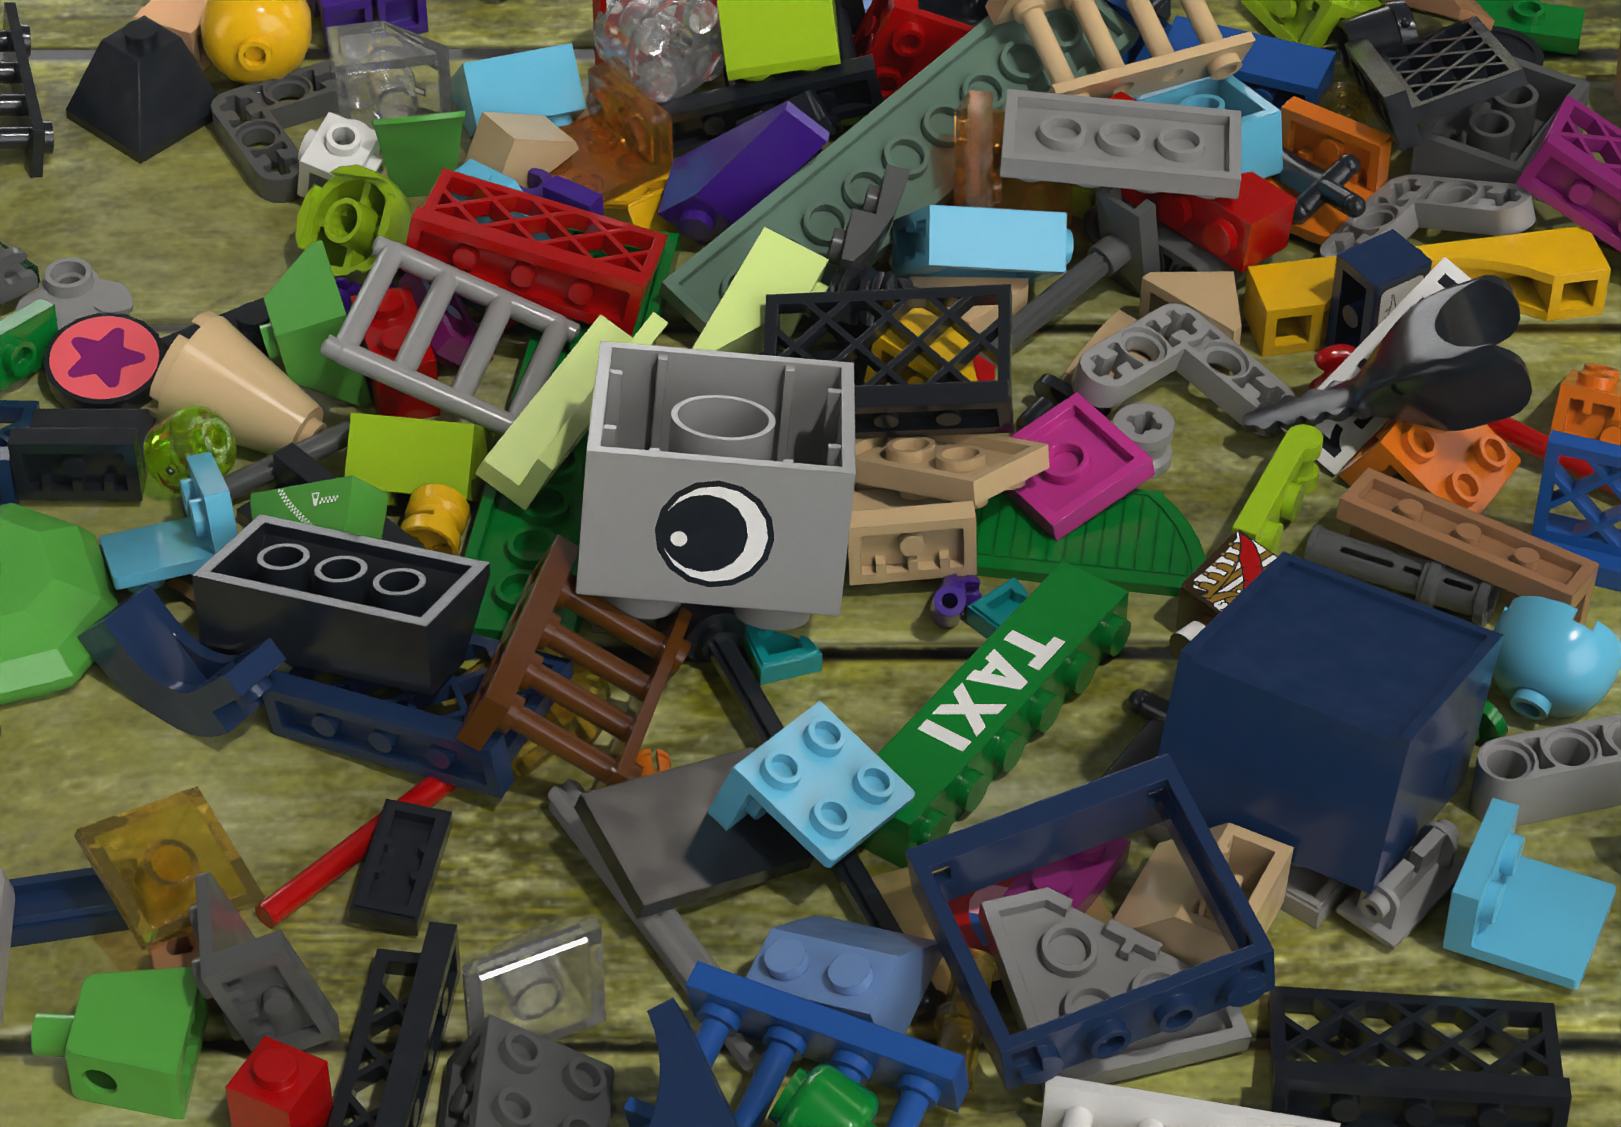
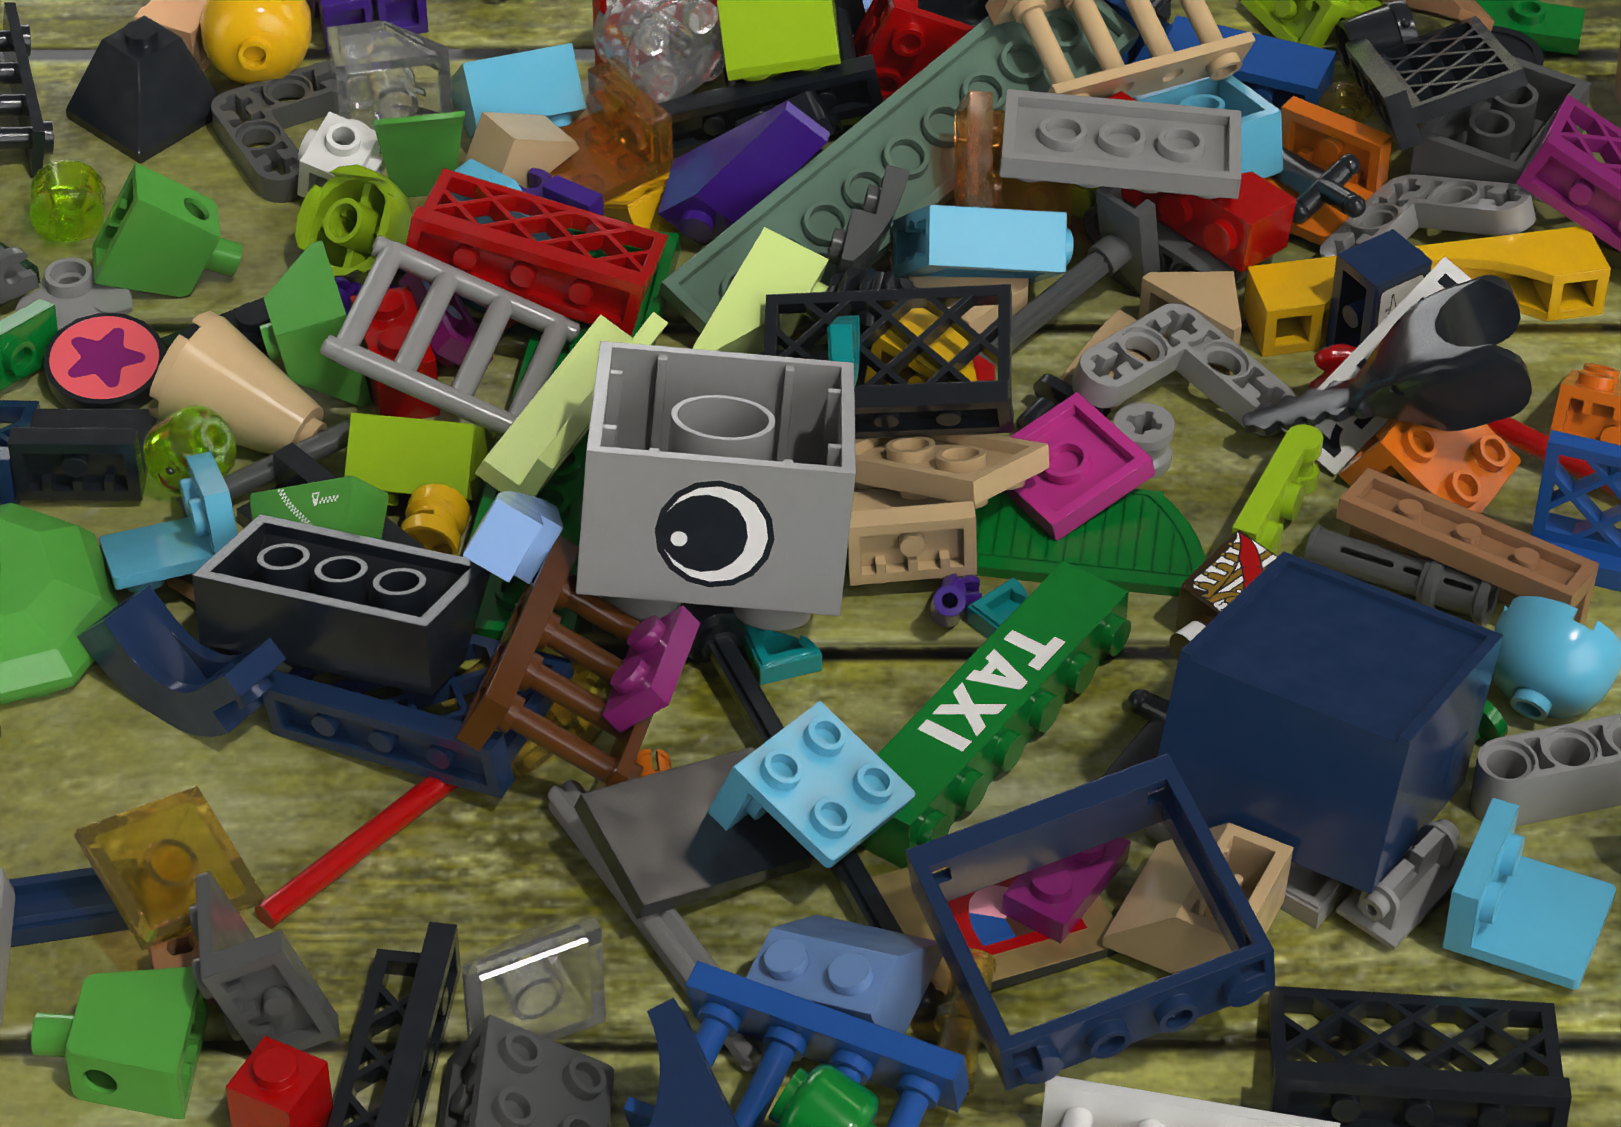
(67, 197): none -> clear neon green head
(161, 238): none -> bright green torso
(401, 867): black plate -> none
(515, 536): none -> light blue slope
(650, 668): none -> magenta plate
(845, 341): none -> teal tile
(1067, 960): light grey plate -> none

